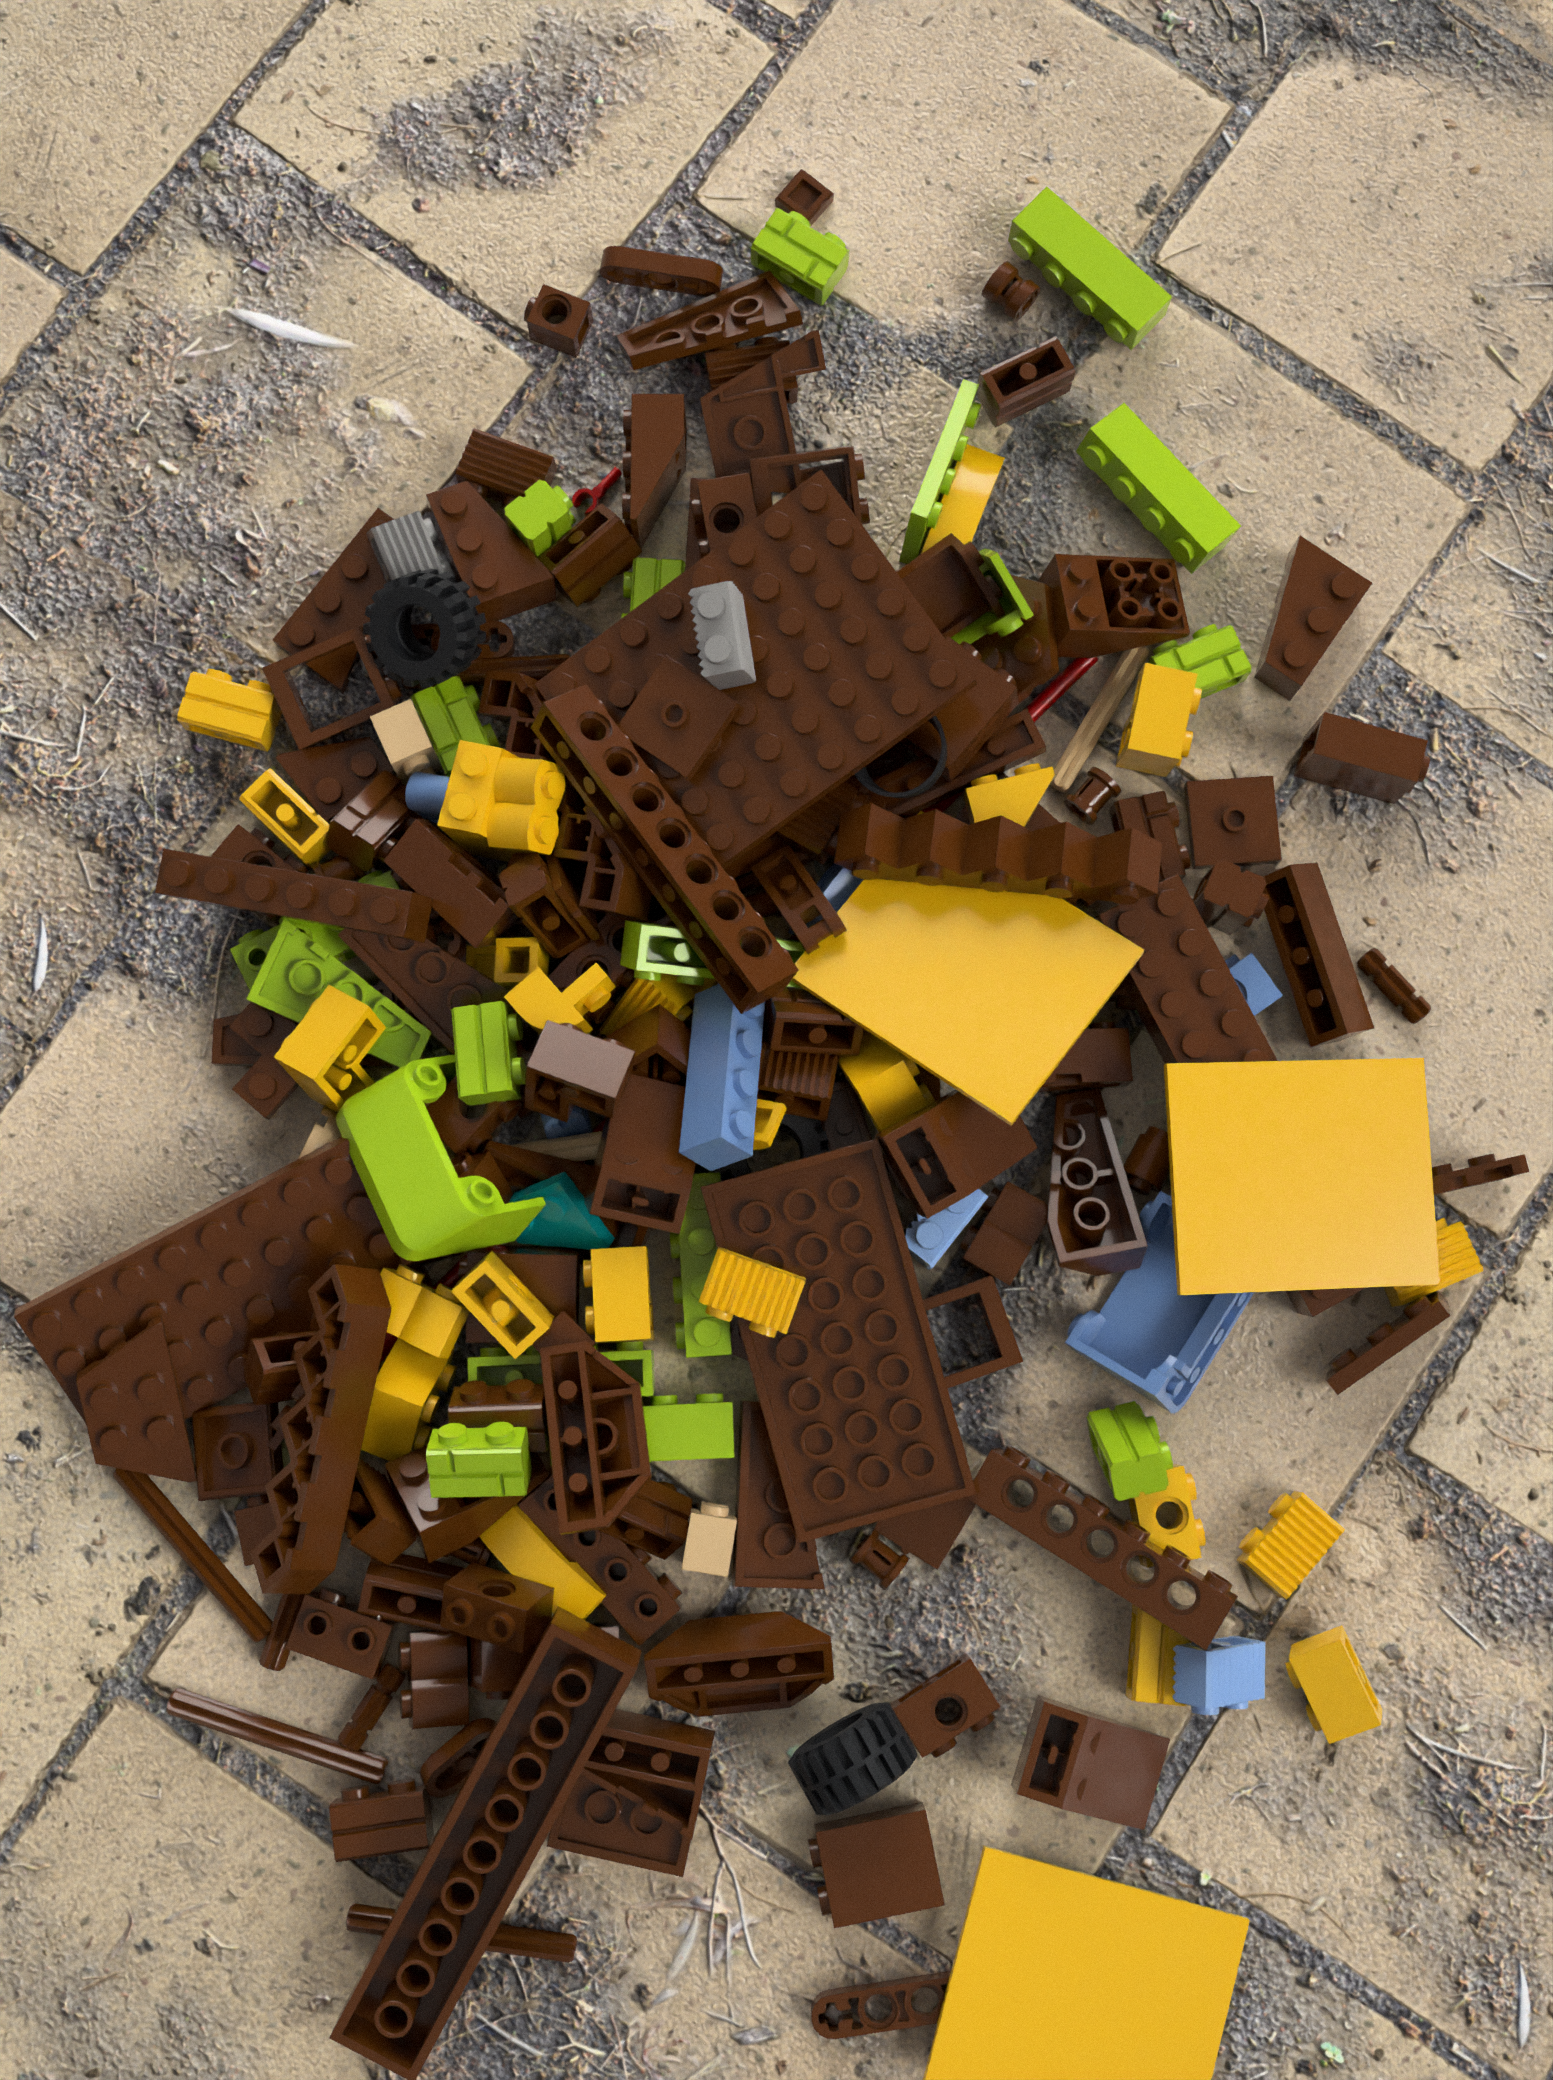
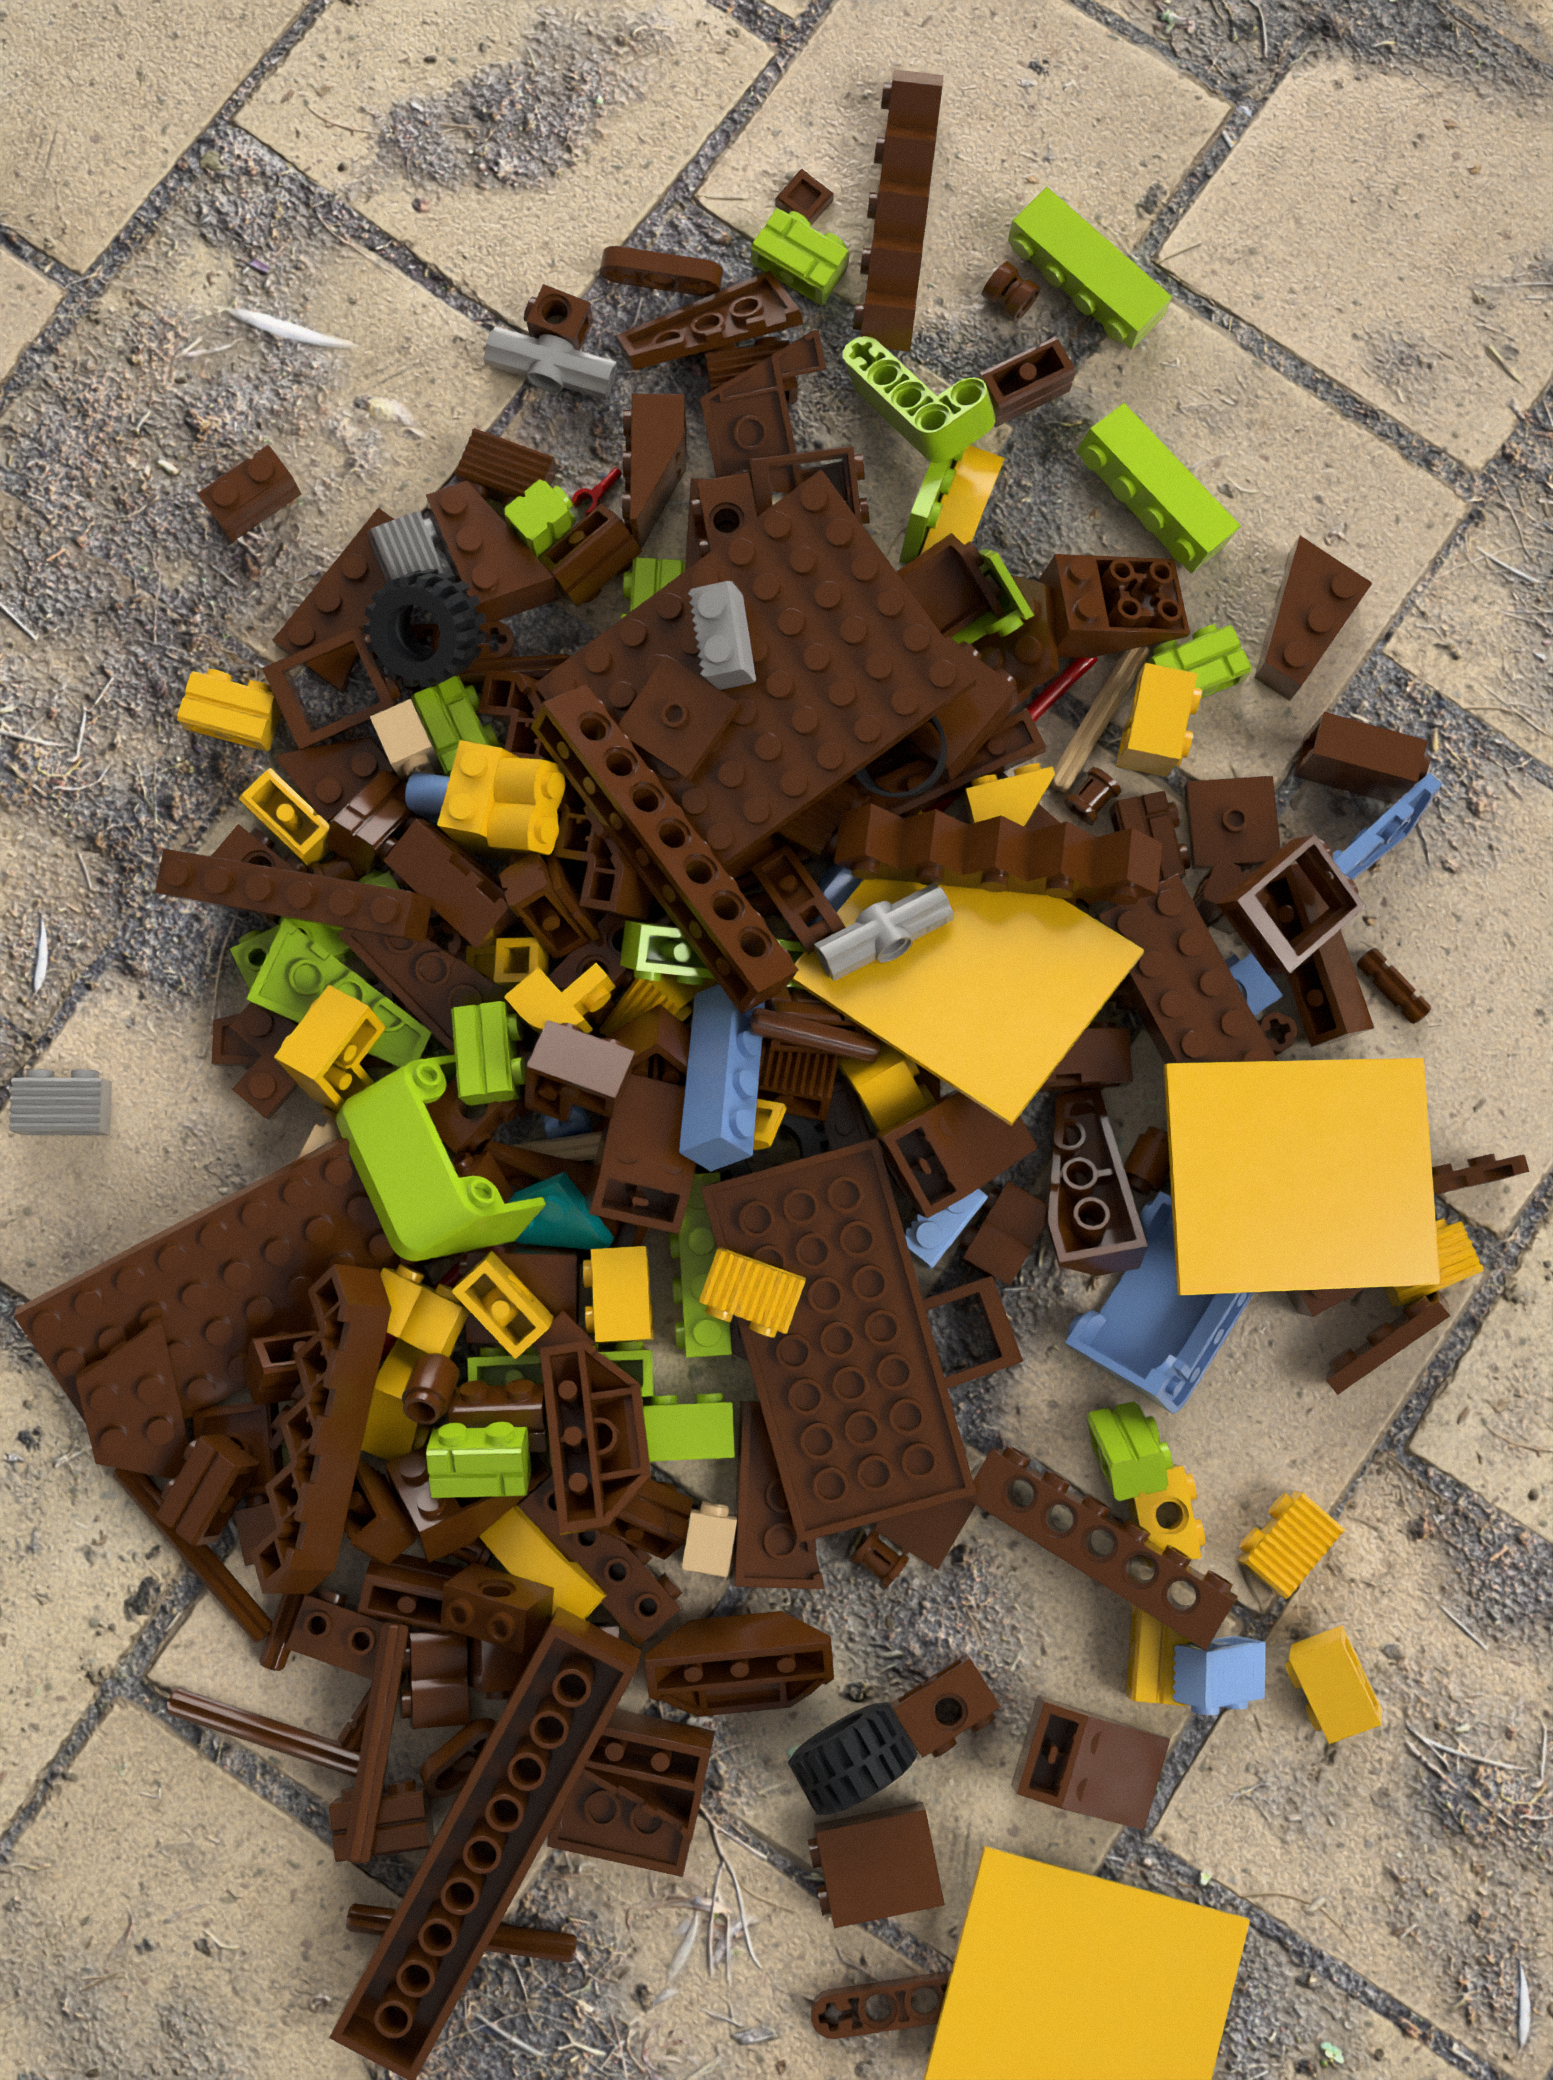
(60, 1104): none -> light grey brick
(207, 1488): none -> reddish brown brick
(249, 493): none -> reddish brown brick
(375, 1743): none -> reddish brown axle
(430, 1388): none -> reddish brown brick
(550, 363): none -> light grey piece
(814, 1035): none -> reddish brown axle
(884, 931): none -> light grey piece
(900, 208): none -> reddish brown brick
(930, 423): none -> lime beam
(1257, 927): none -> reddish brown window
(1286, 1027): none -> reddish brown bush
(1388, 830): none -> medium blue wing

